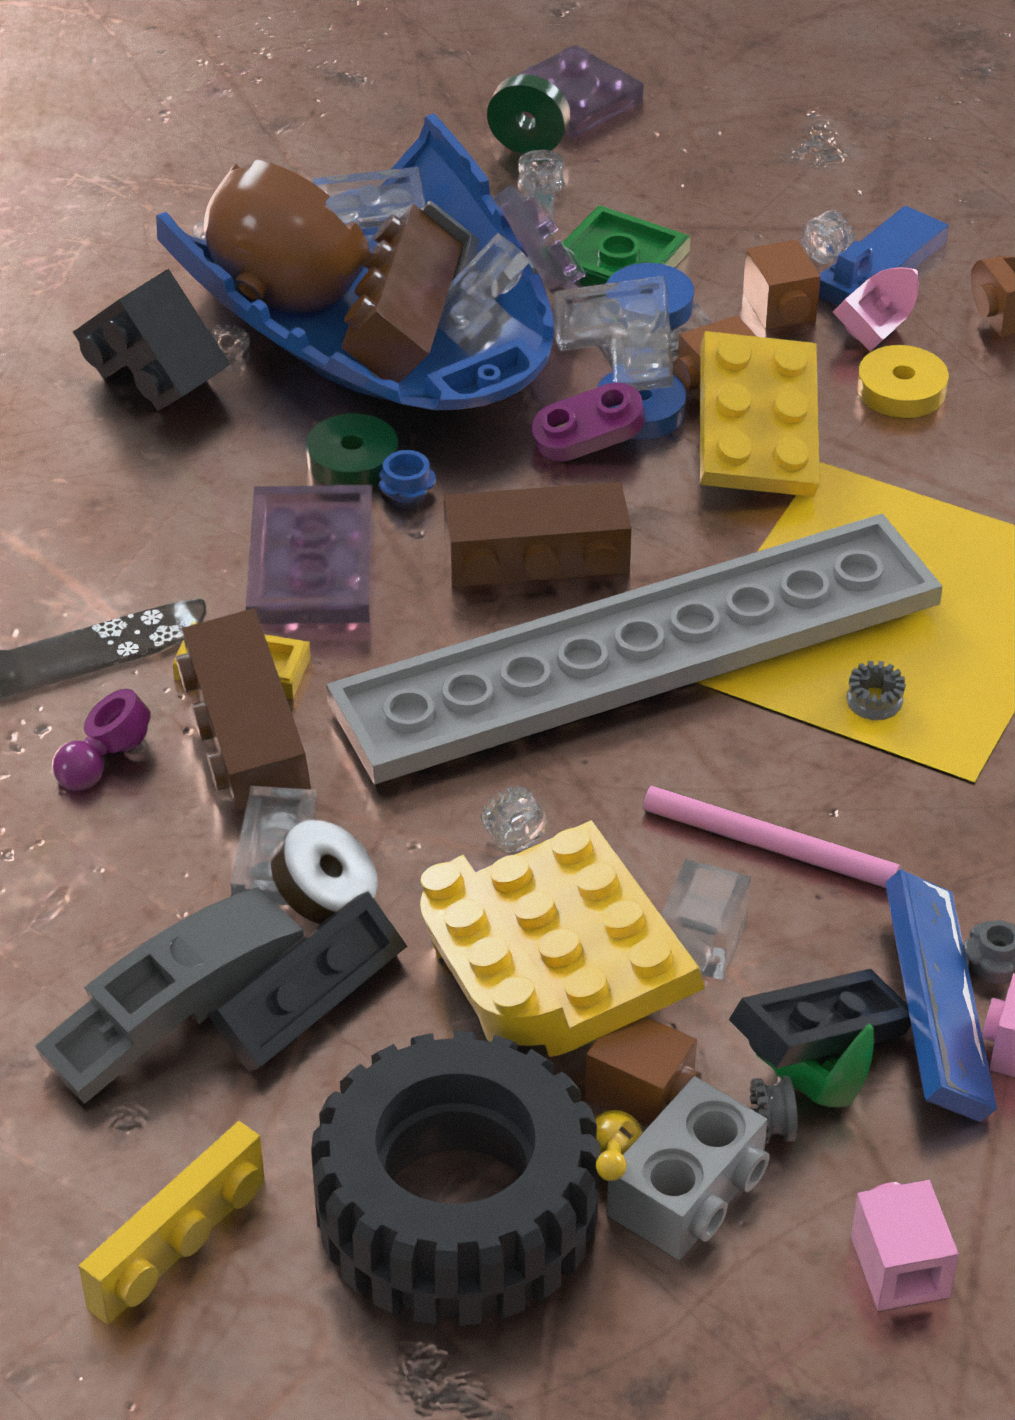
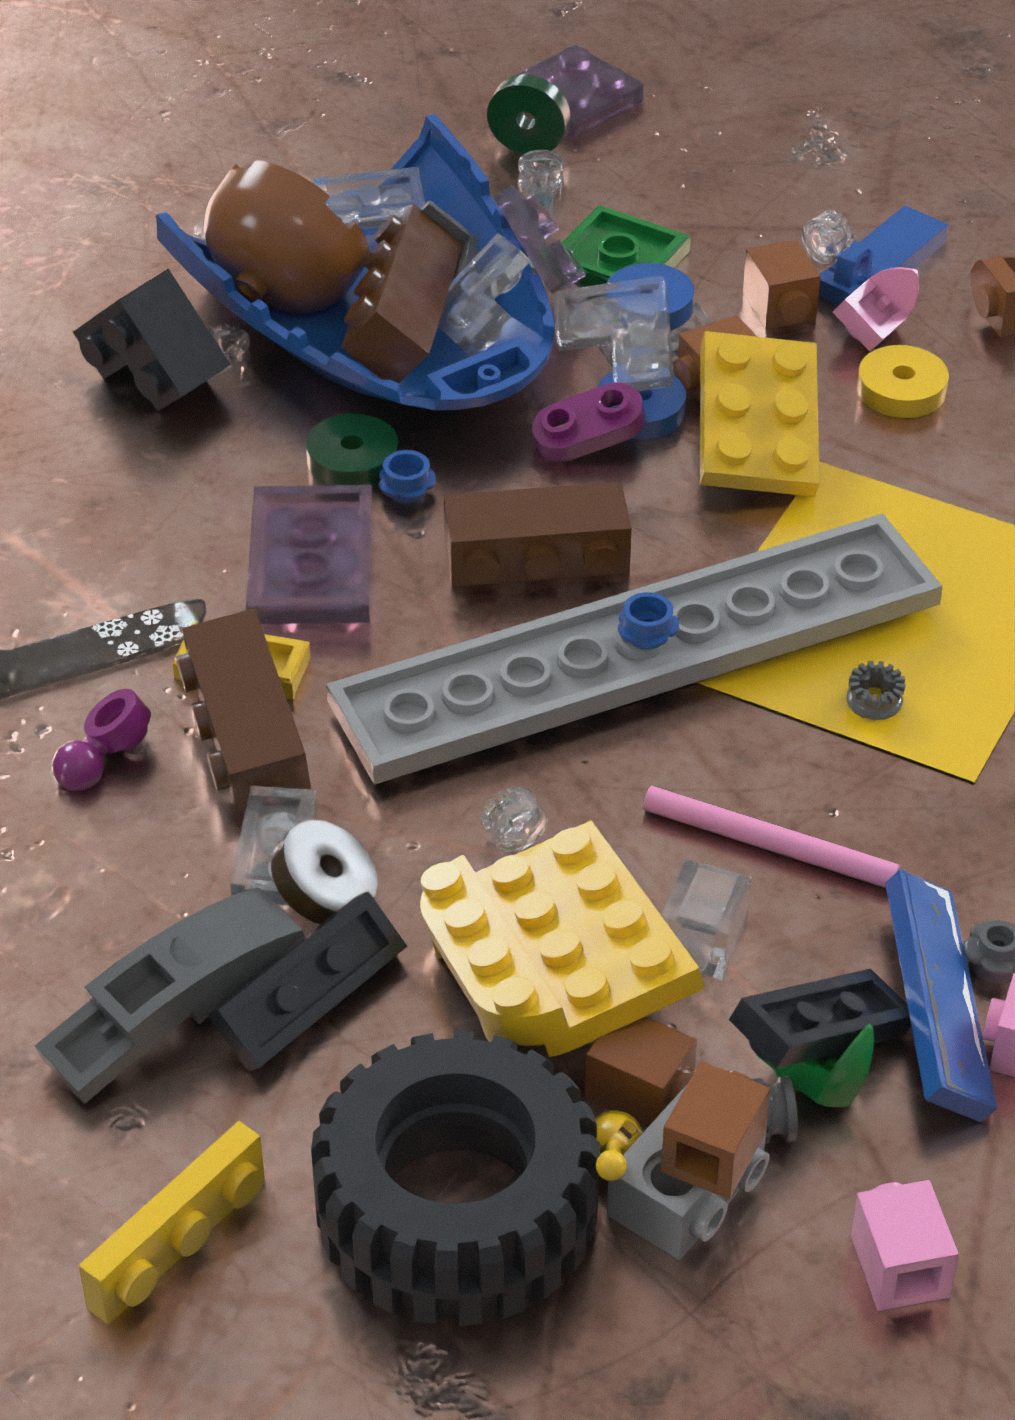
(647, 620): none -> blue plate
(715, 1129): none -> dark orange brick

